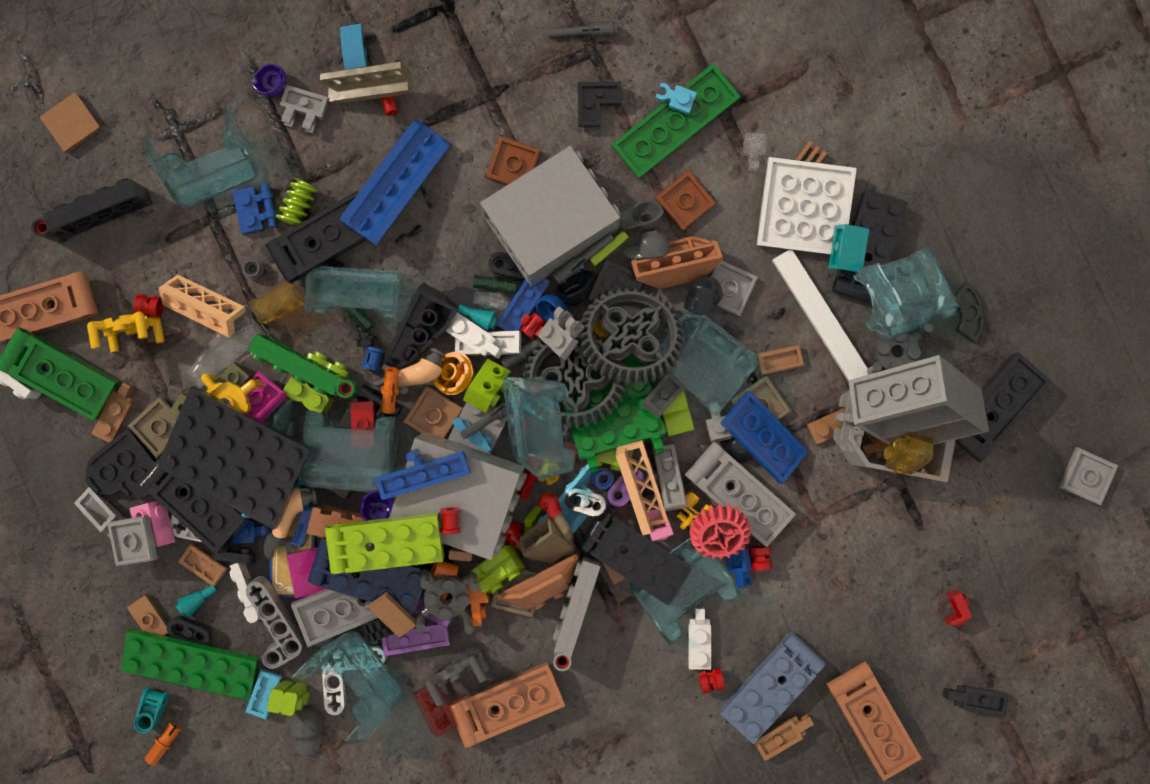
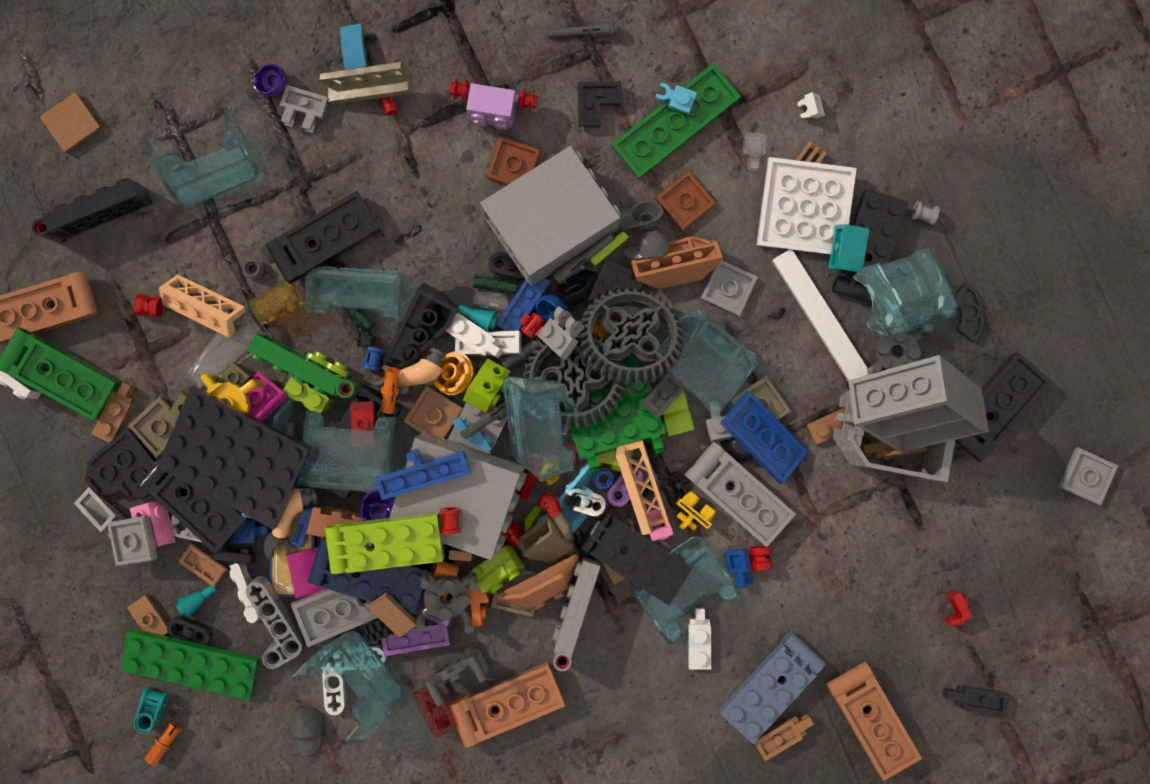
(130, 324): yellow plate -> none
(249, 212): blue plate -> none
(260, 696): medium azure plate -> none
(288, 697): lime brick -> none
(296, 203): lime piece -> none
(395, 182): blue plate -> none
(492, 104): none -> lavender brick
(670, 479): light grey tile -> none
(703, 295): black piece -> none
(711, 680): red wheel -> none
(731, 524): coral gear -> none
(780, 359): medium nougat tile -> none
(813, 104): none -> white tile
(909, 453): clear yellow brick -> none
(925, 213): none -> light grey bush

